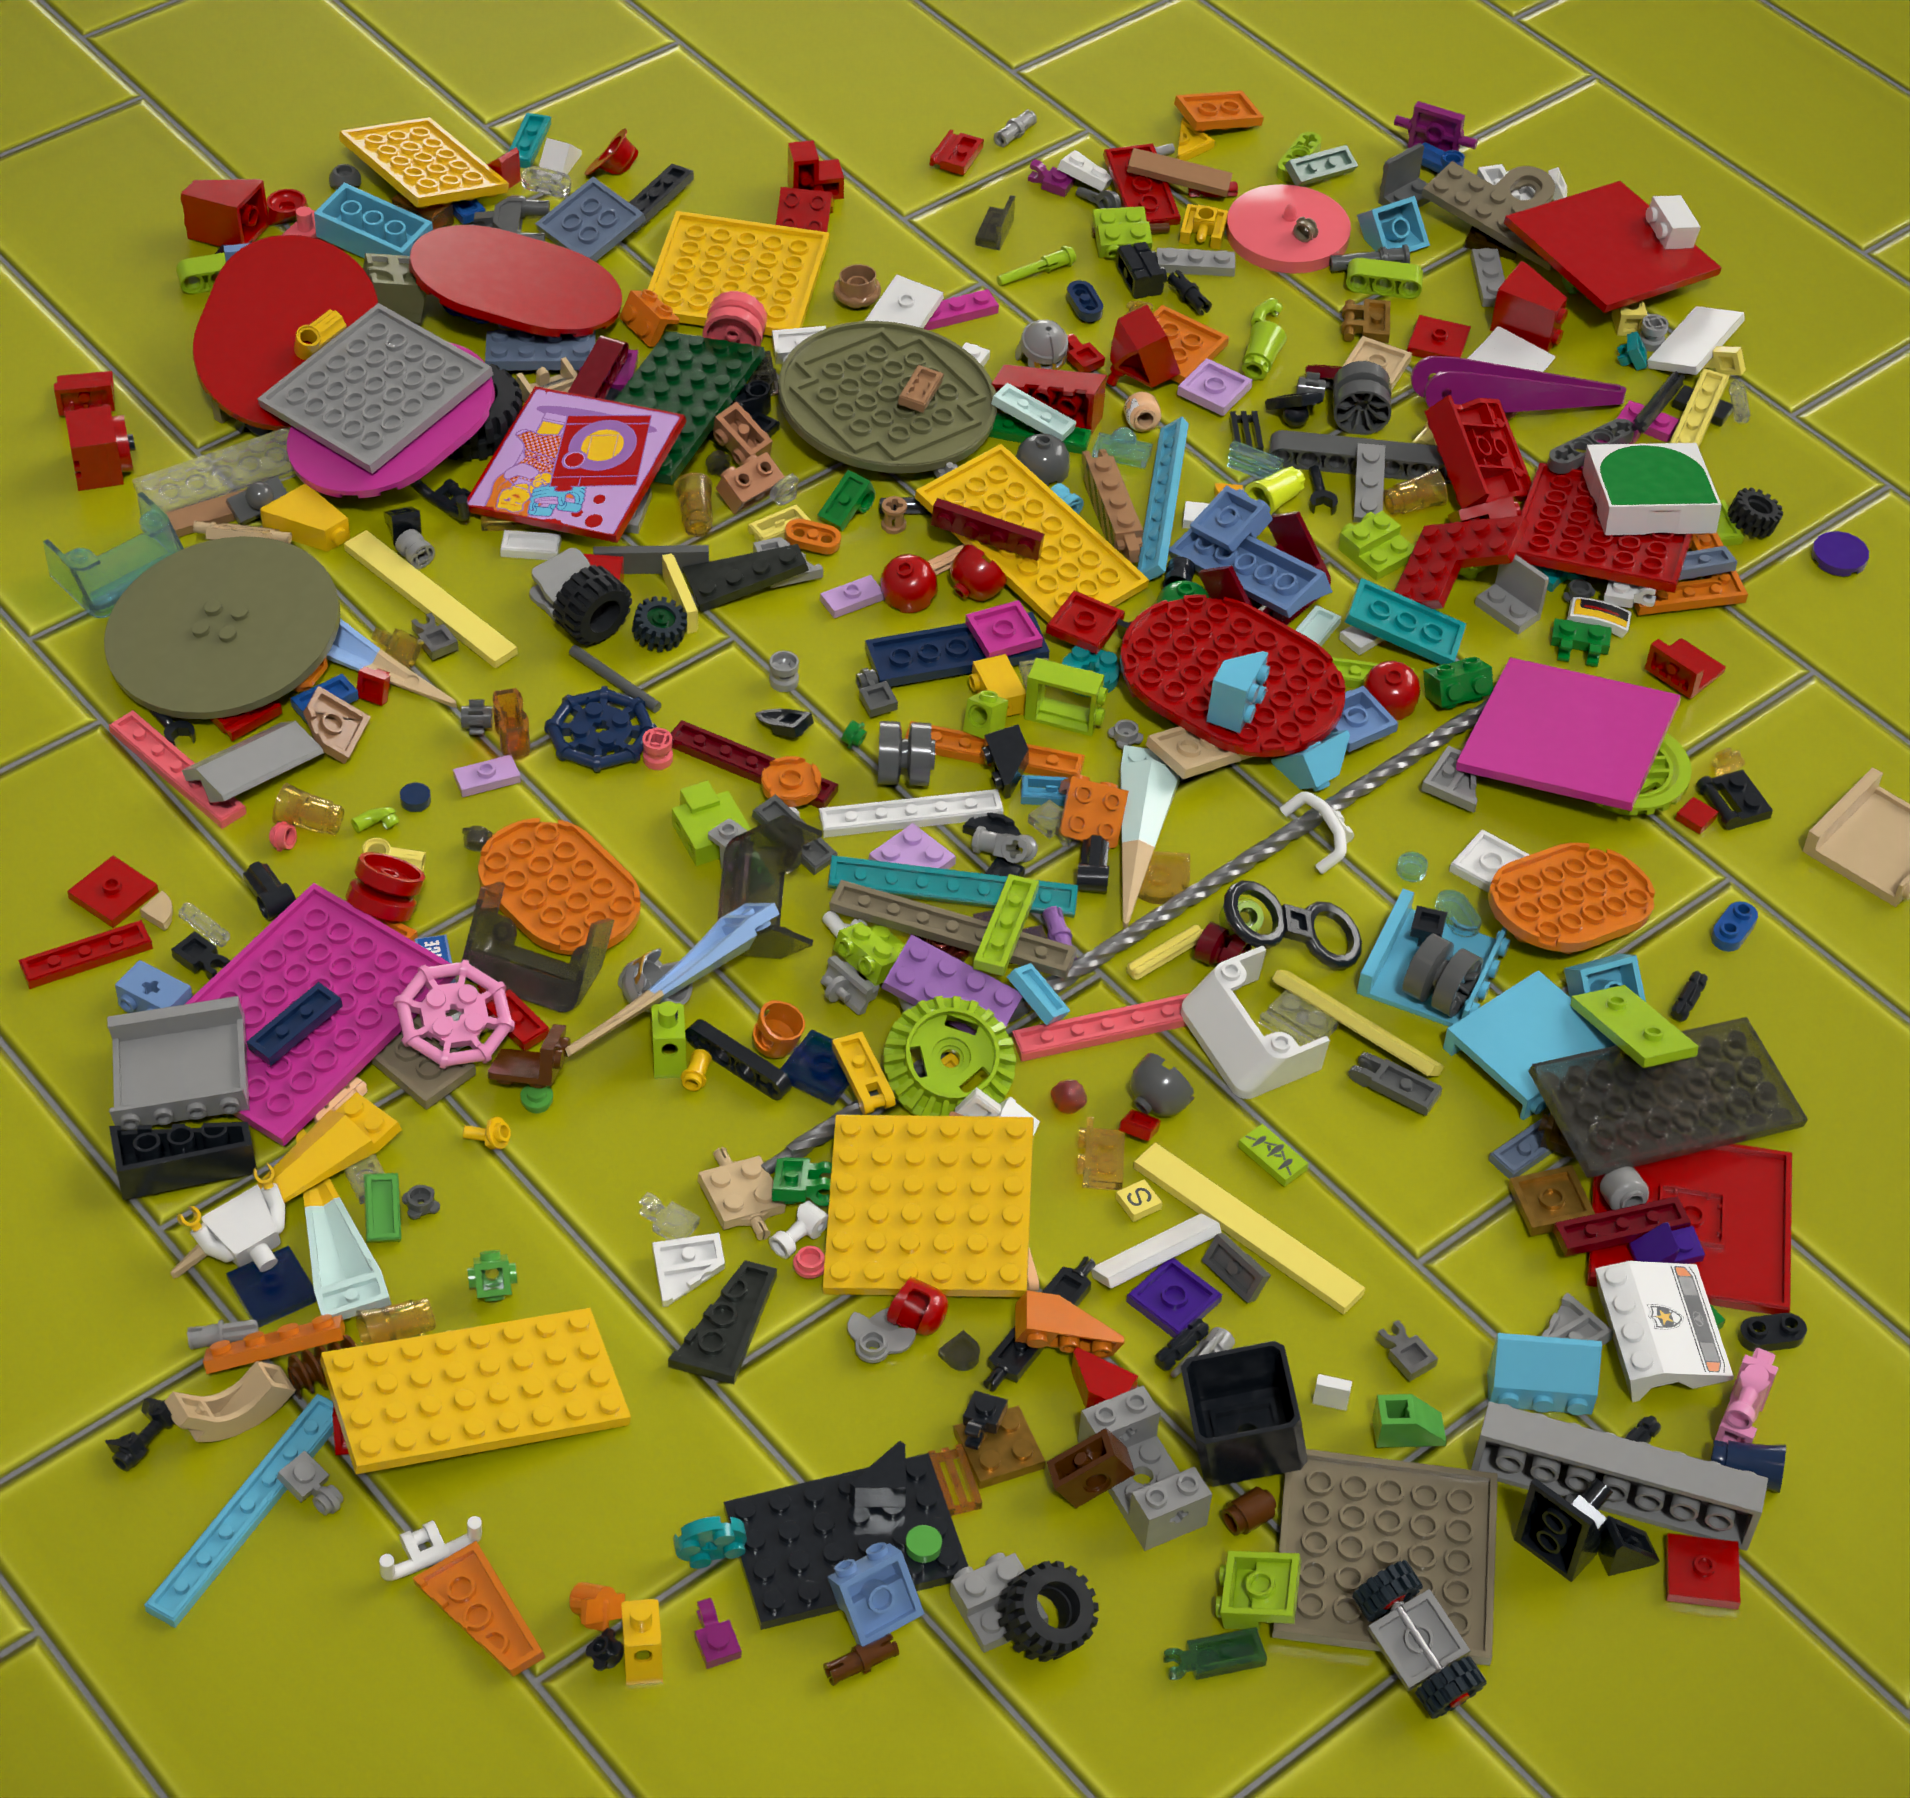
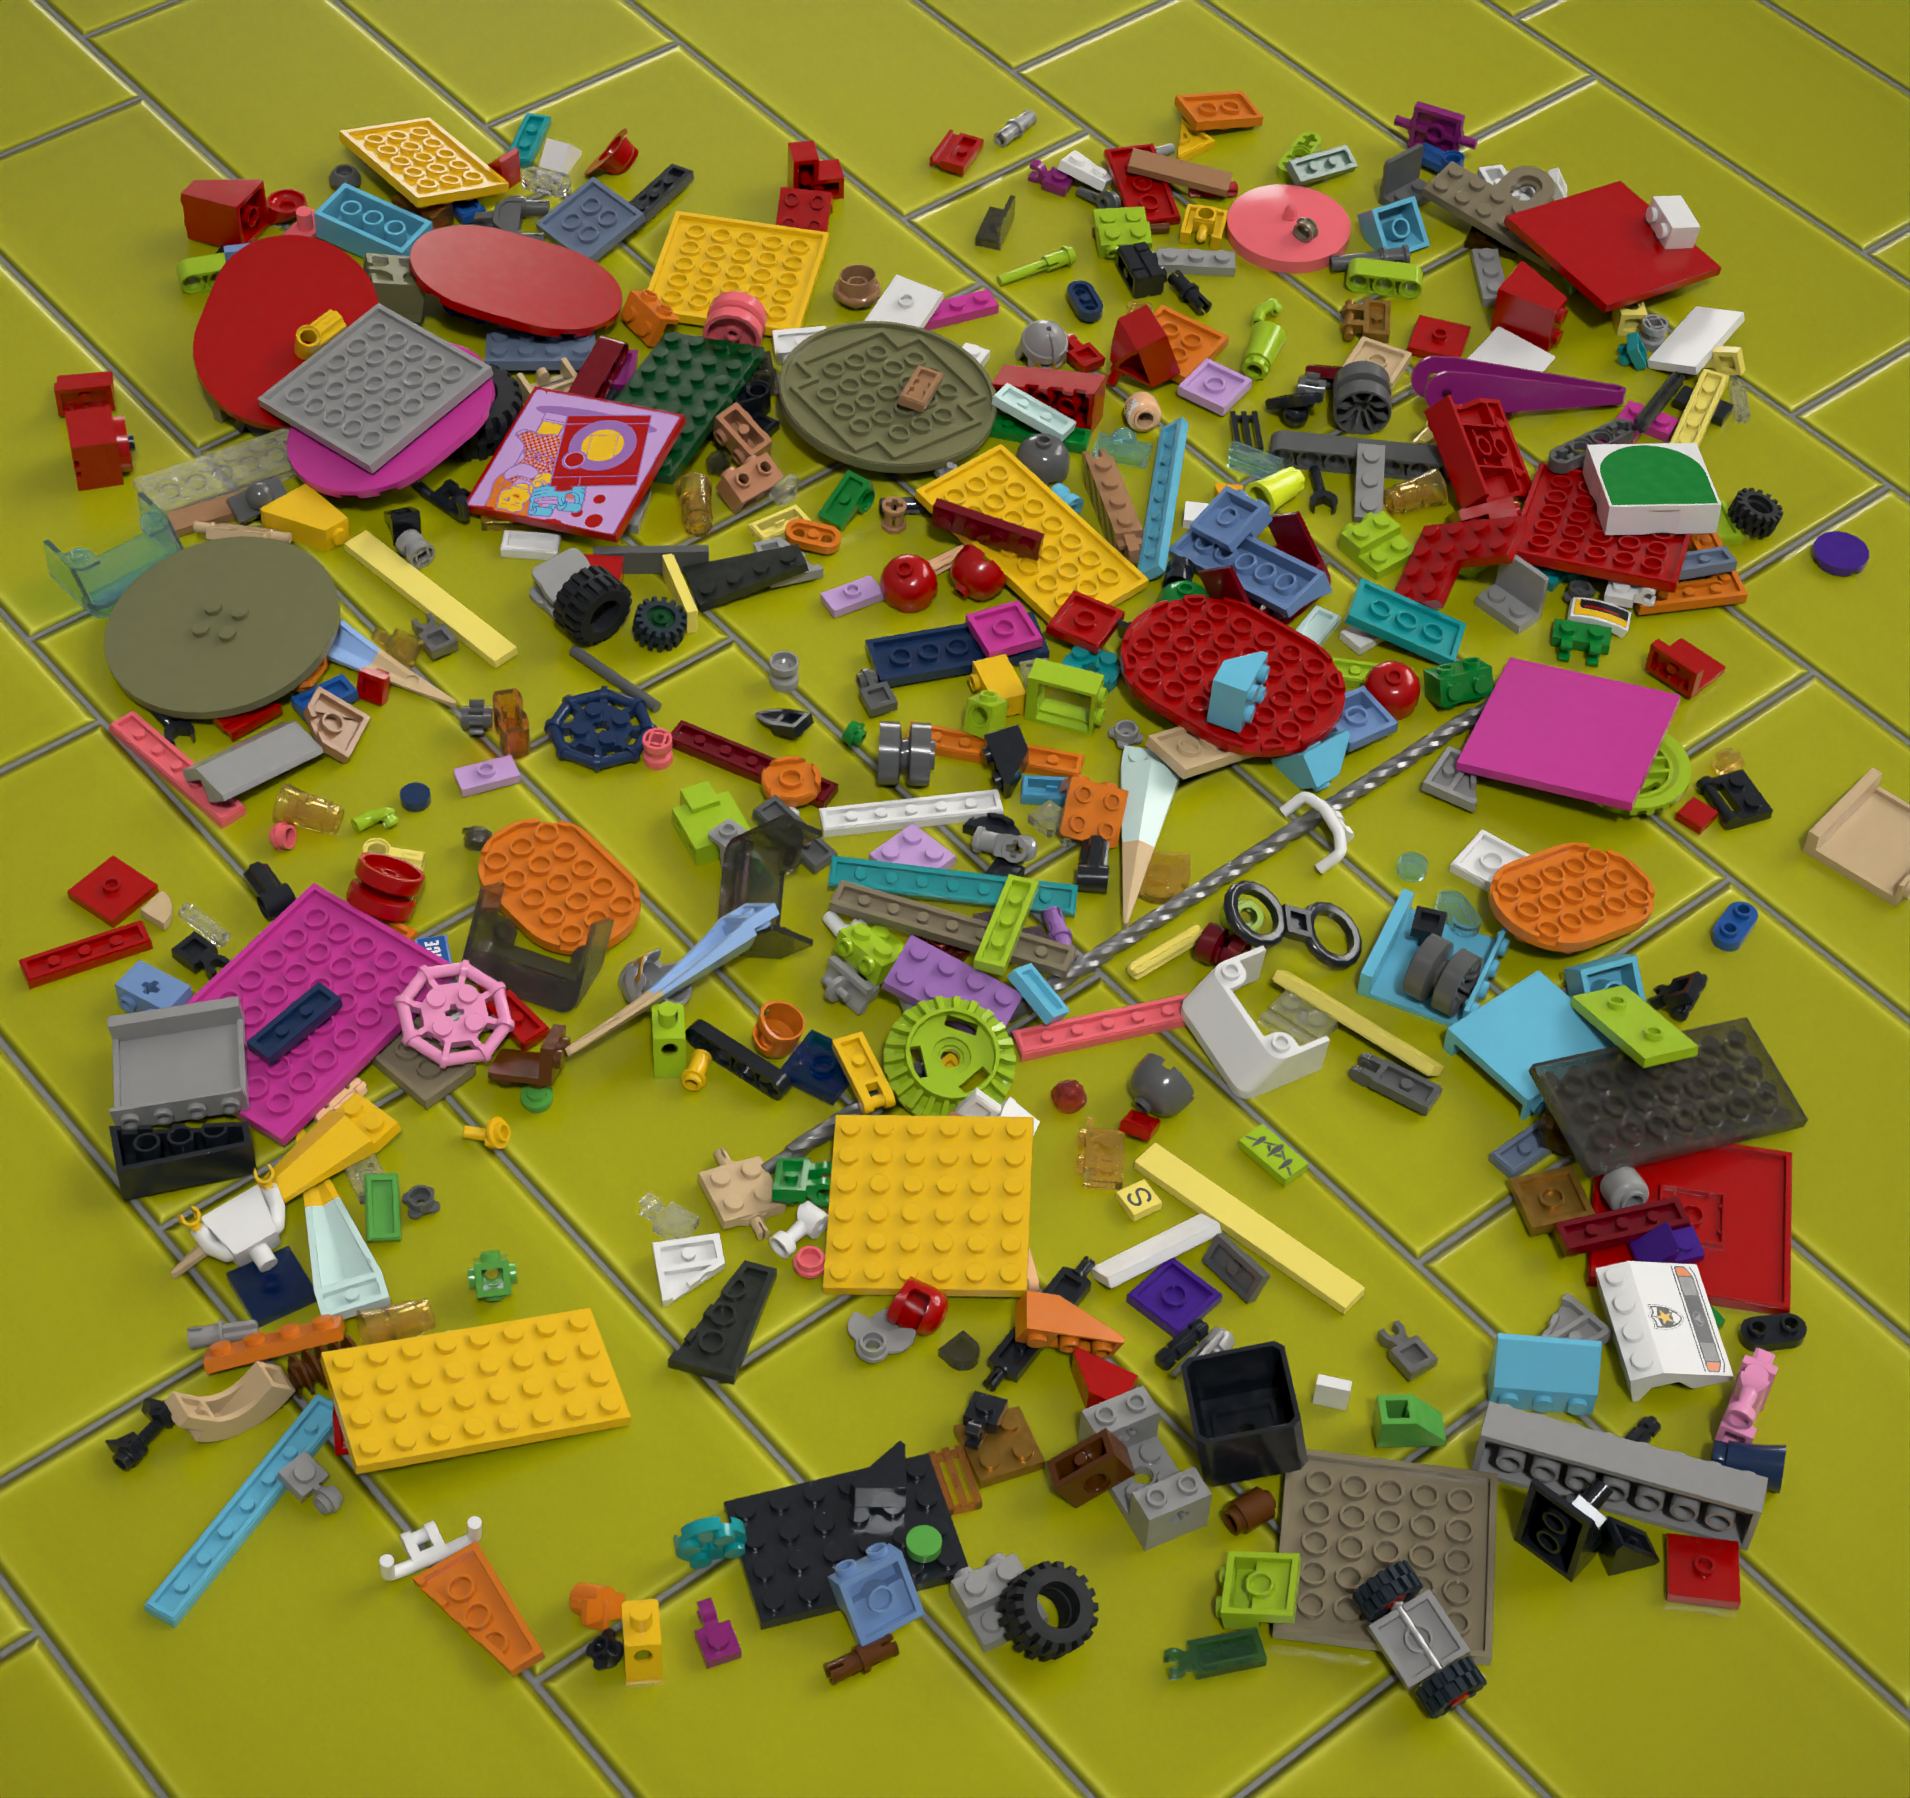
(1681, 991): none -> black plate

